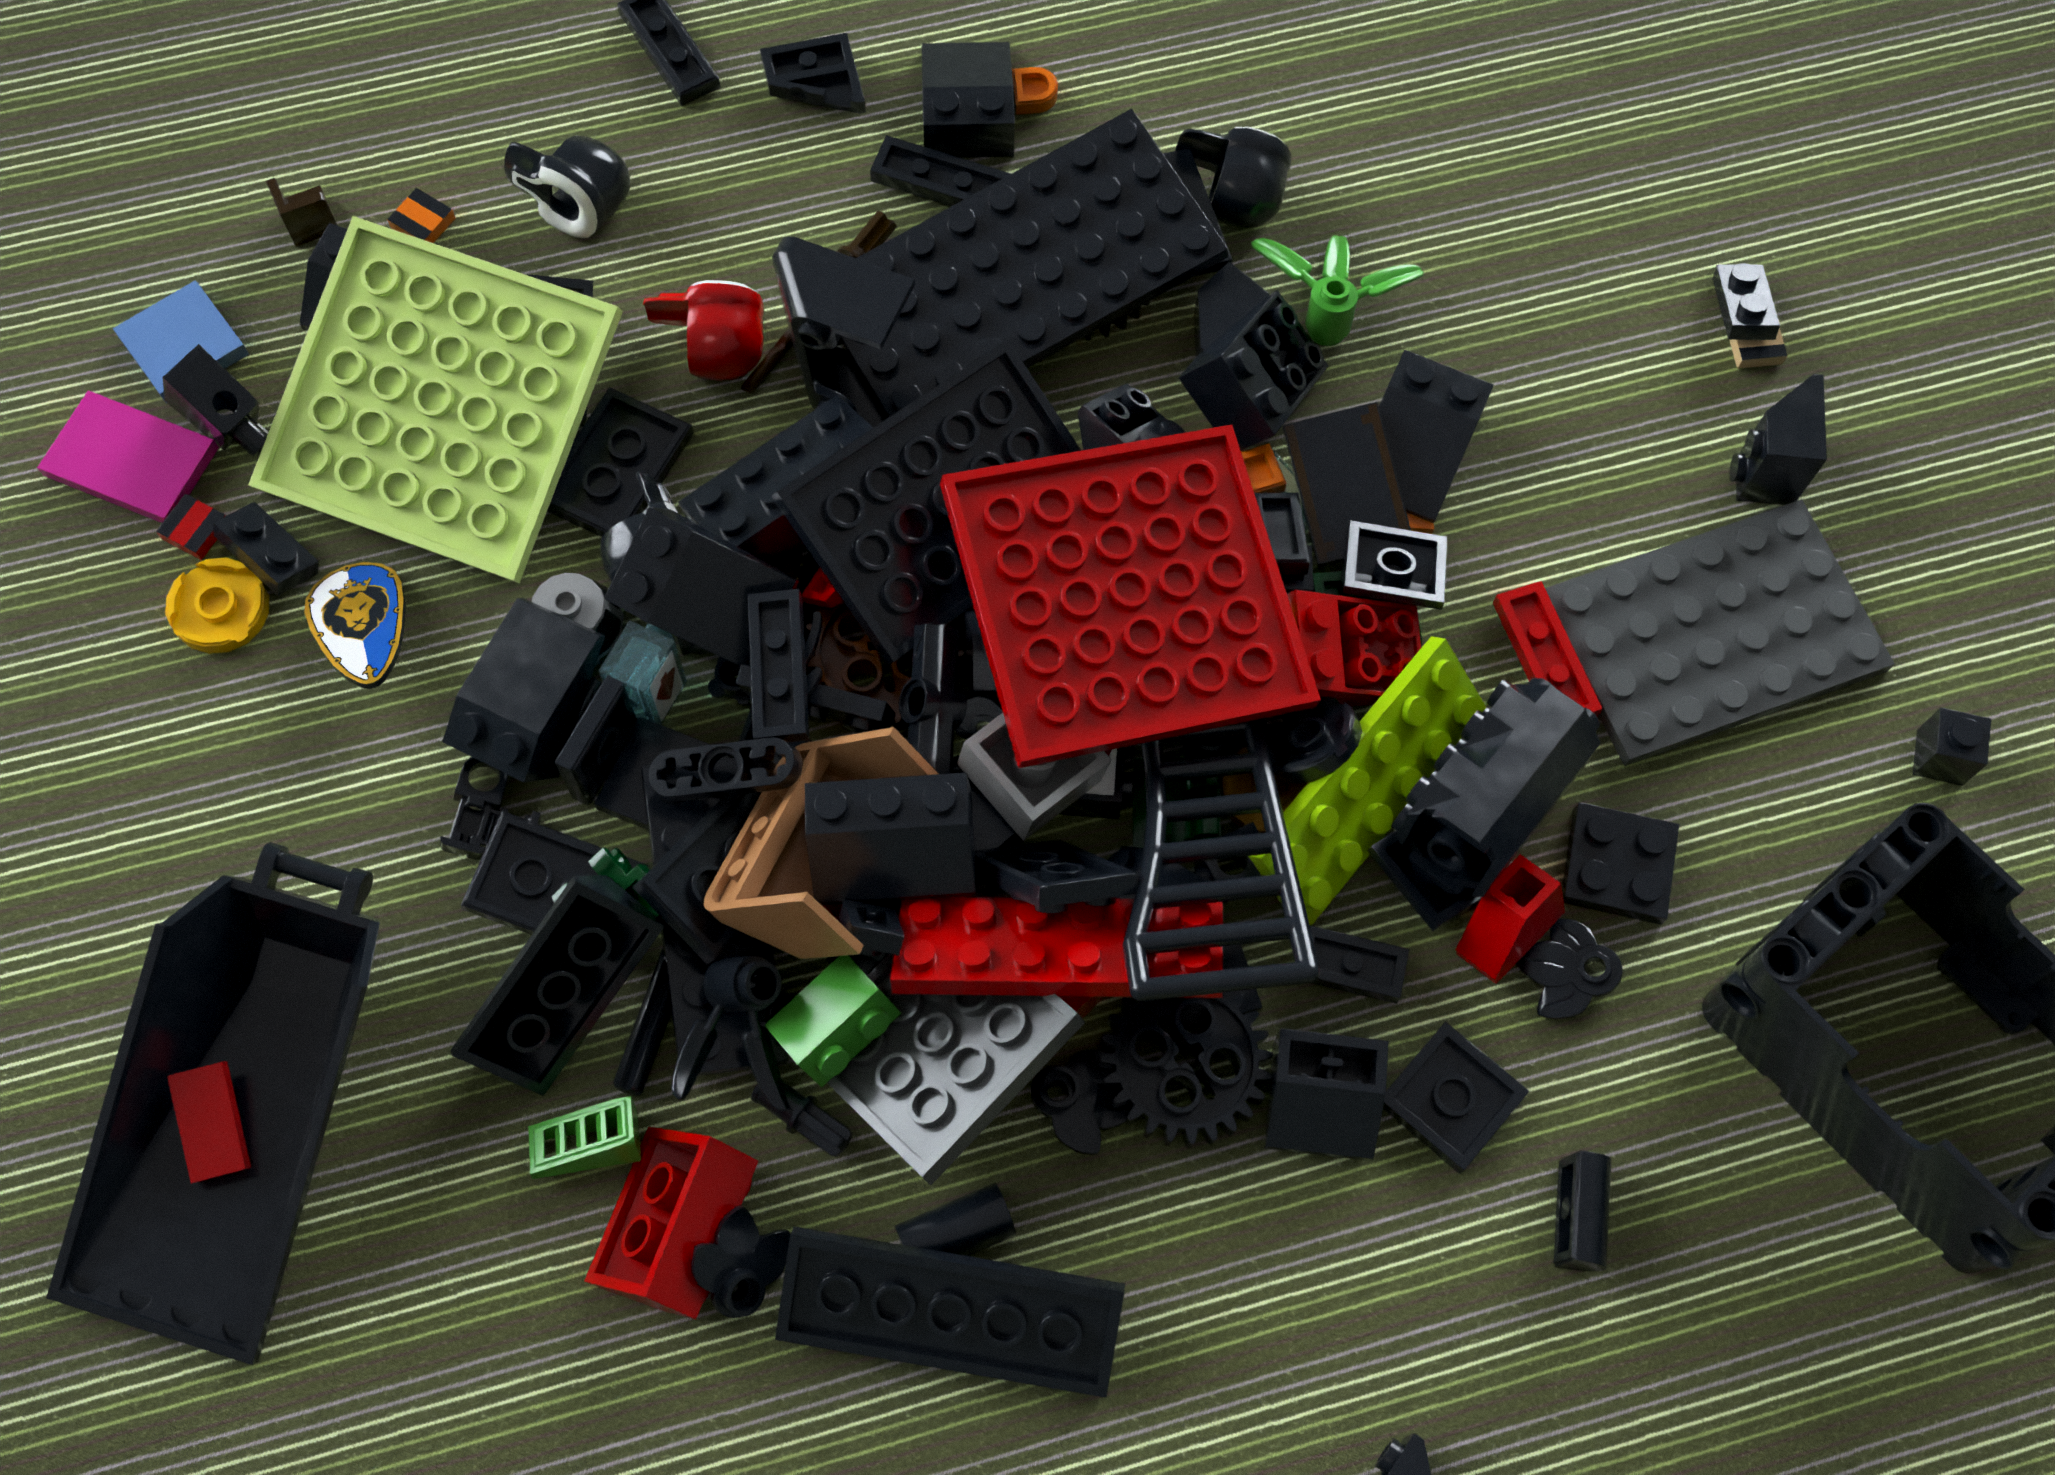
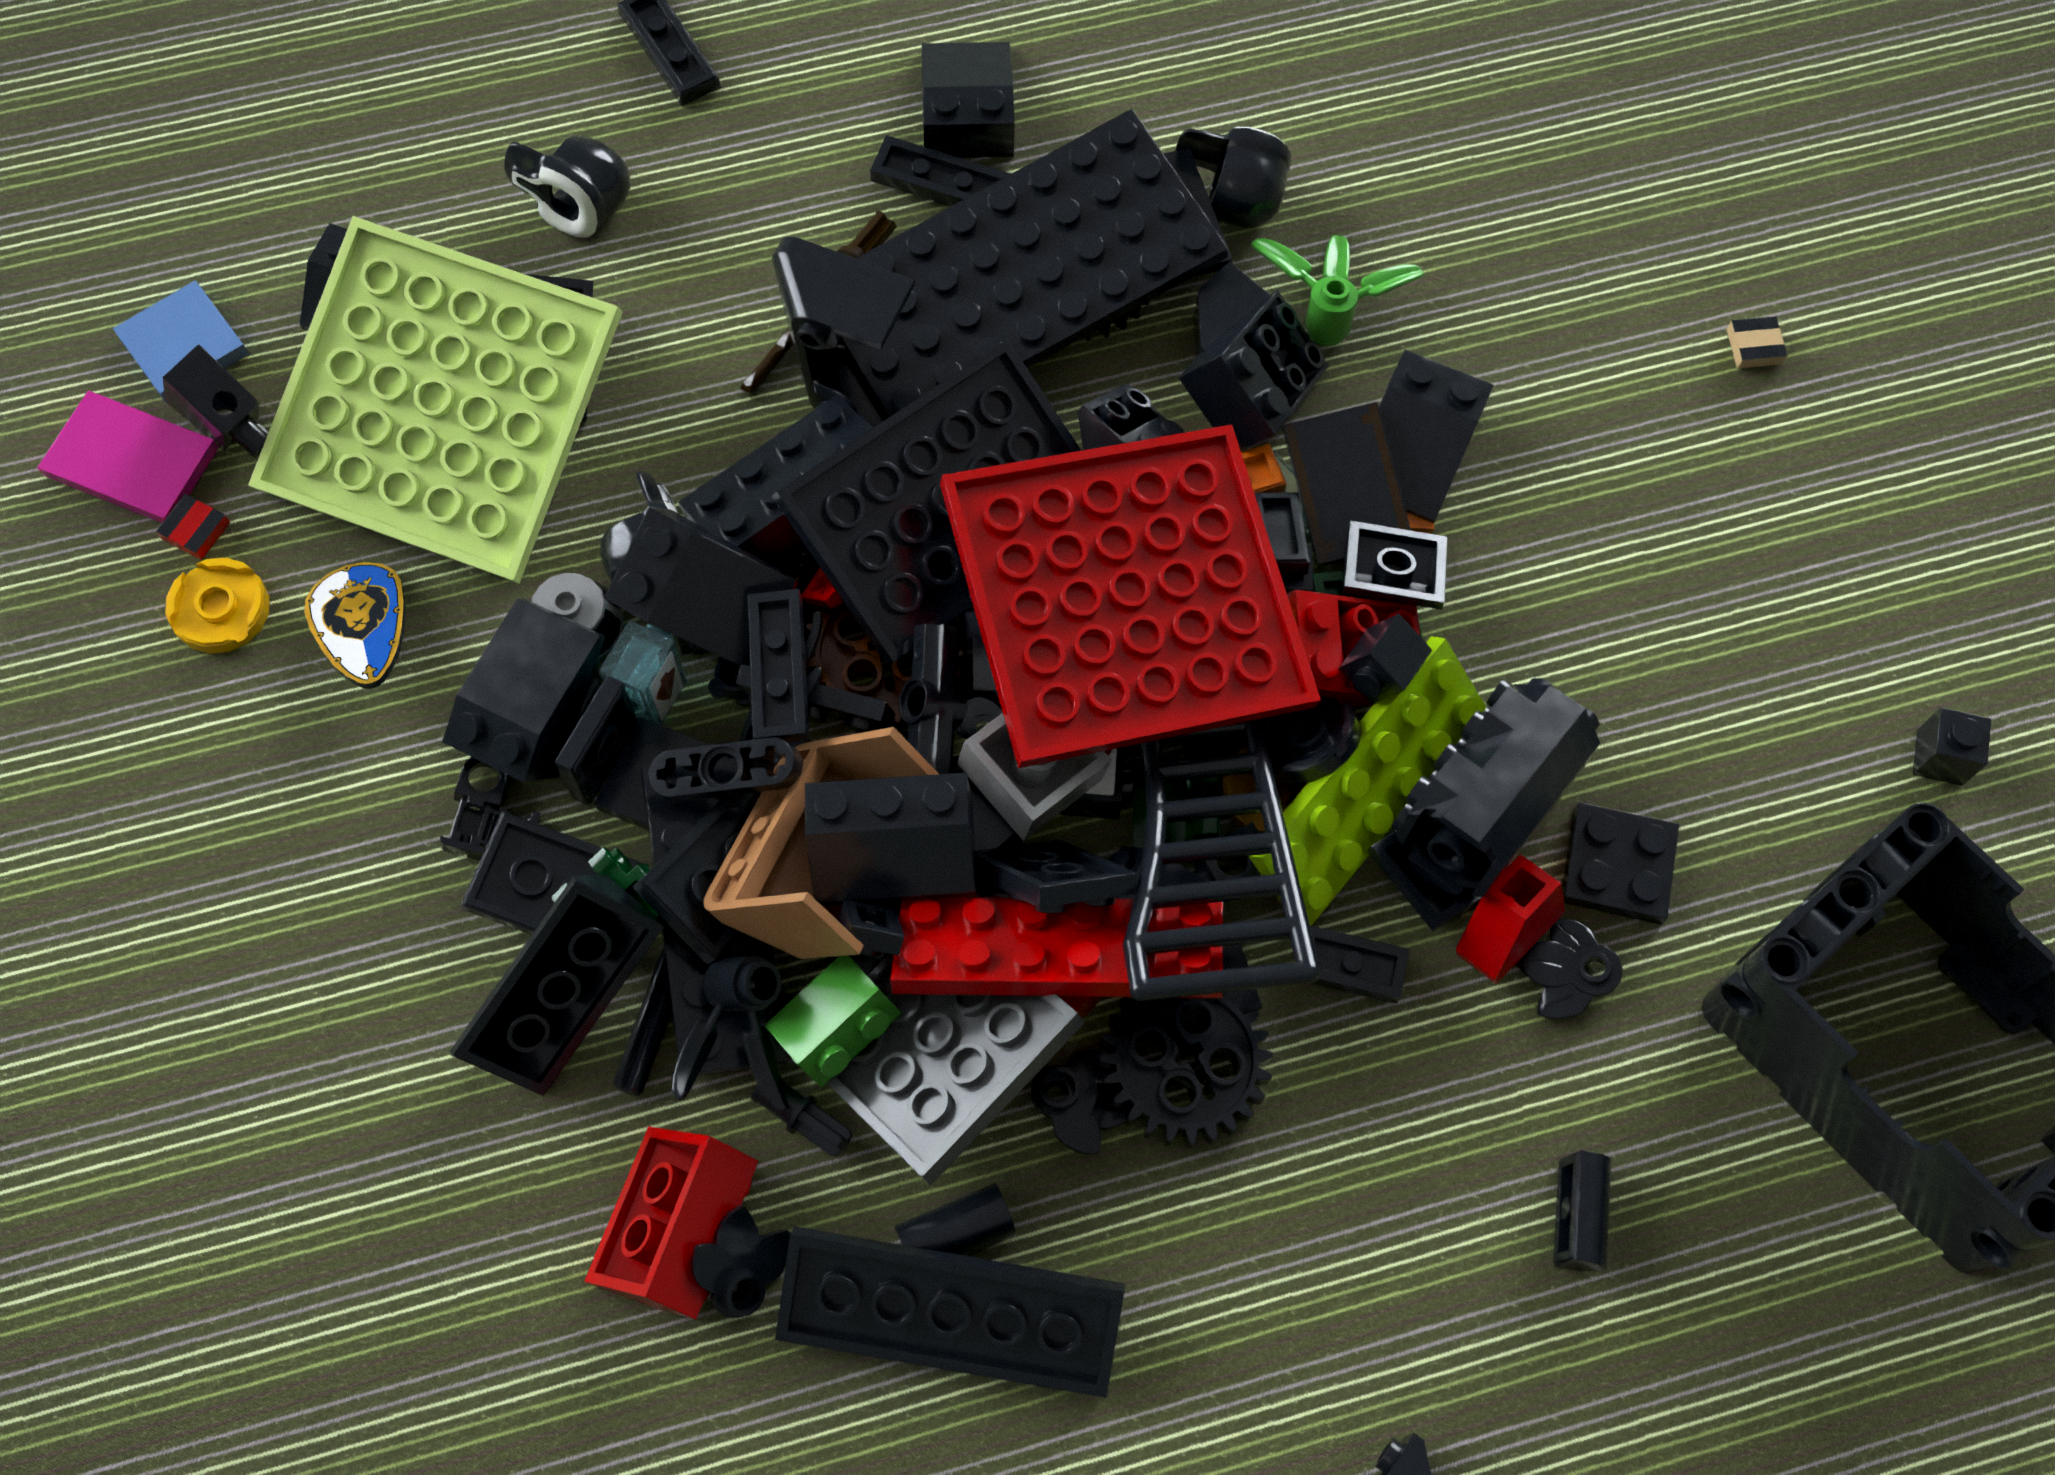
(209, 1121): red tile -> none
(265, 548): black plate -> none
(278, 997): black windscreen -> none
(303, 213): dark brown panel -> none
(421, 216): tile -> none
(601, 468): black tile -> none
(605, 1152): bright green slope -> none
(721, 325): red piece -> none
(815, 73): black wing -> none
(1034, 90): orange tile -> none
(1326, 1094): black slope -> none
(1385, 659): none -> black brick
(1453, 1097): black tile -> none
(1543, 643): red plate -> none
(1717, 631): dark grey plate -> none
(1745, 302): plate -> none
(1783, 448): black slope -> none

